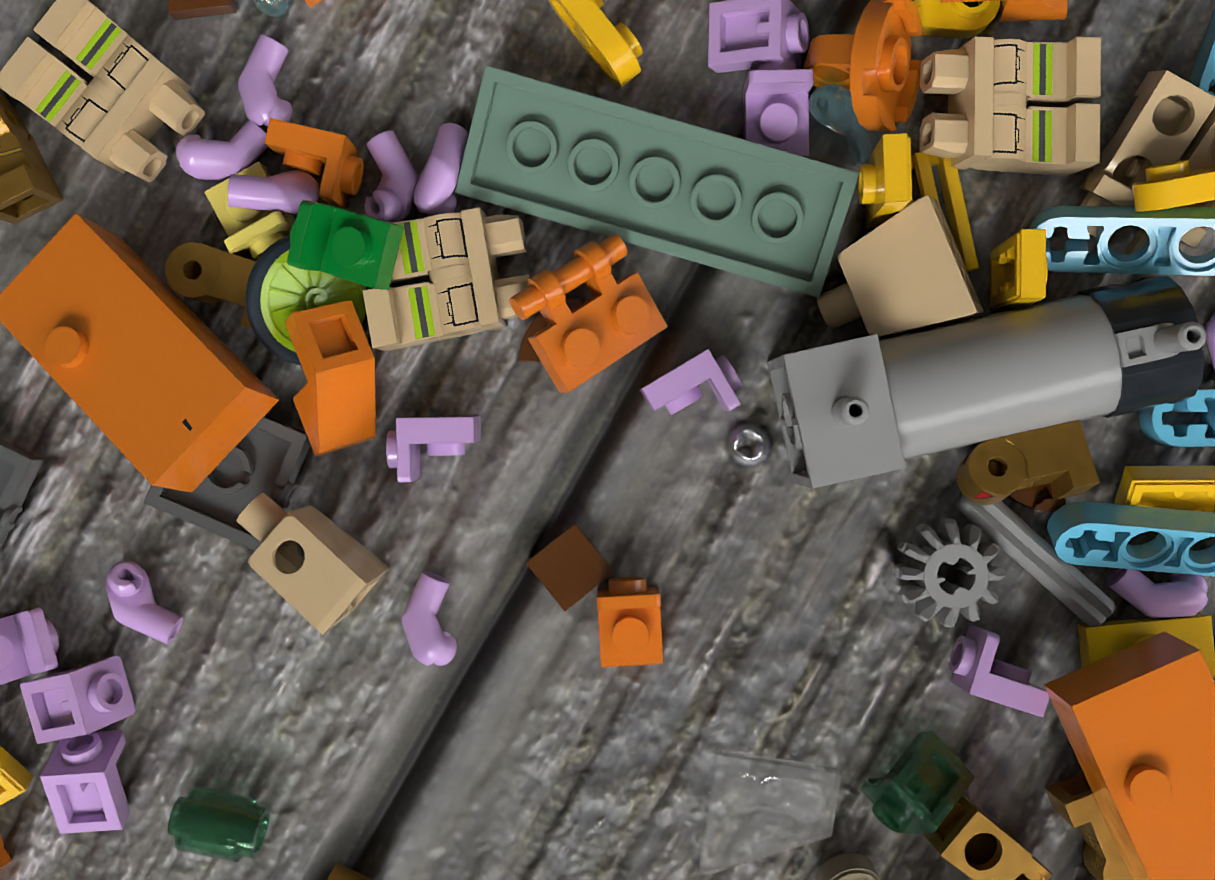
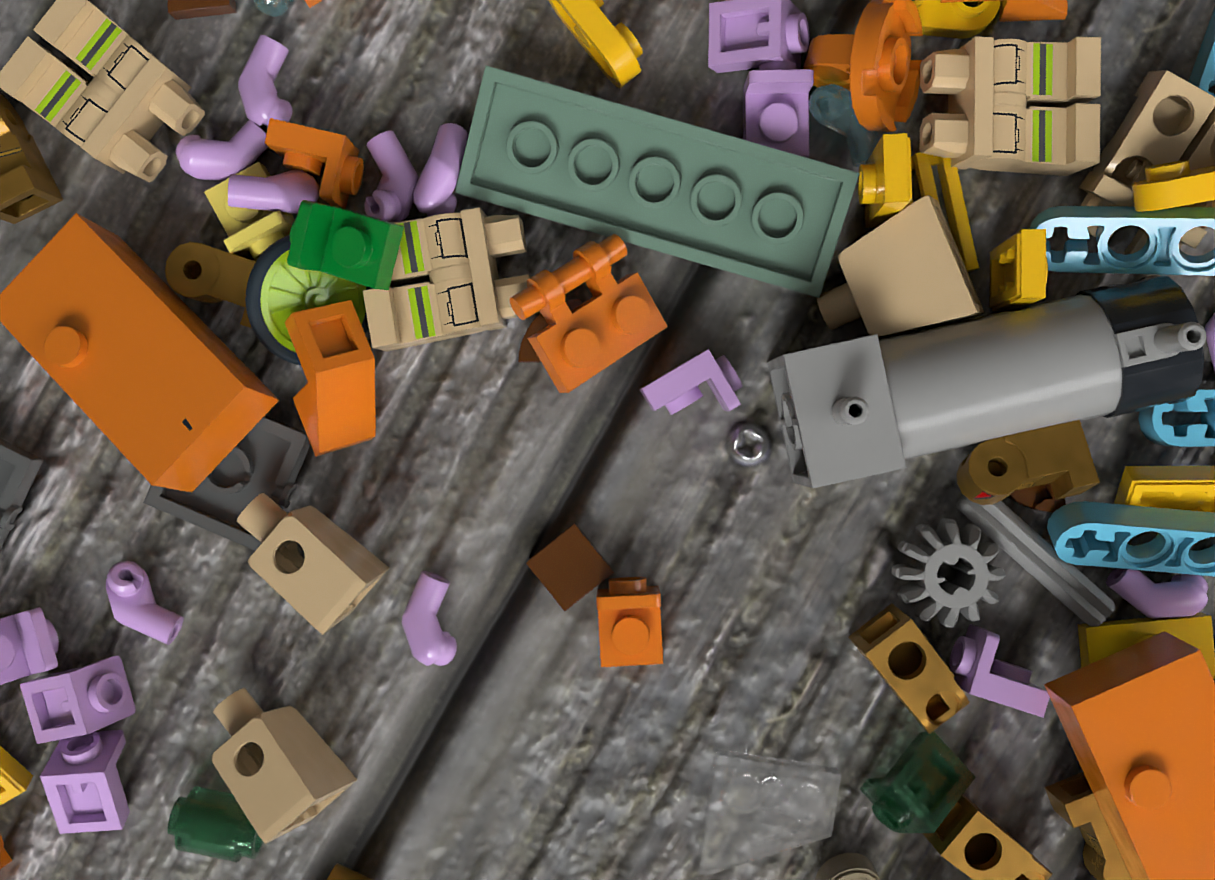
(276, 765): none -> tan torso
(442, 435): lavender bracket -> none
(910, 667): none -> pearl gold leg

